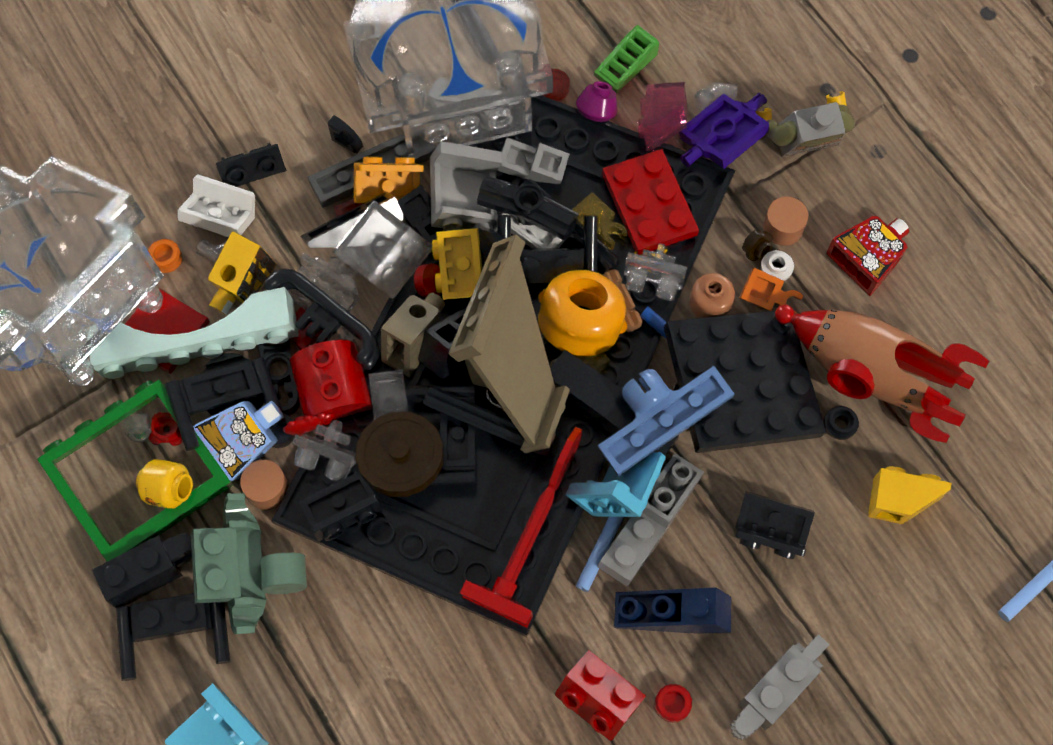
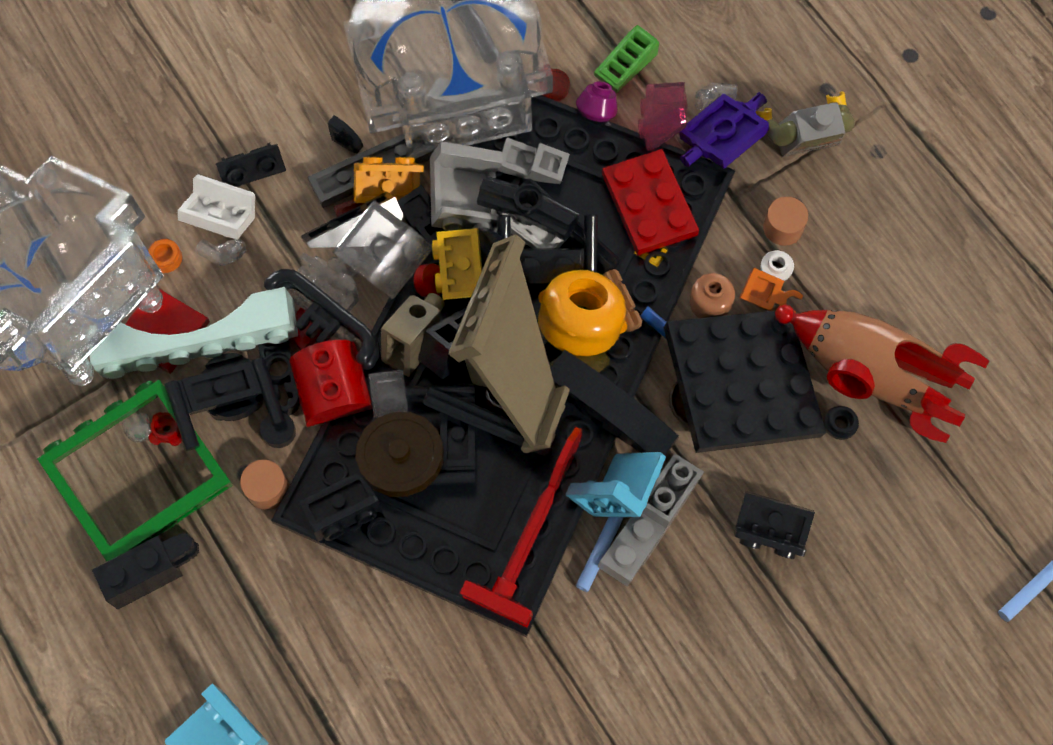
(164, 483): yellow head -> none
(165, 619): black plate -> none
(229, 565): sand green plate -> none
(239, 272): yellow torso -> none
(239, 435): torso -> none
(283, 573): sand green piece -> none
(306, 424): red piece -> none
(311, 448): clear hips -> none
(594, 206): clear yellow plate -> none
(599, 695): red bracket -> none
(654, 268): clear hips -> none
(661, 414): medium blue plate -> none
(673, 703): red tile -> none
(674, 610): dark blue slope -> none
(757, 244): dark brown plate -> none
(779, 688): light grey hinge -> none
(869, 251): torso -> none
(902, 495): yellow slope -> none

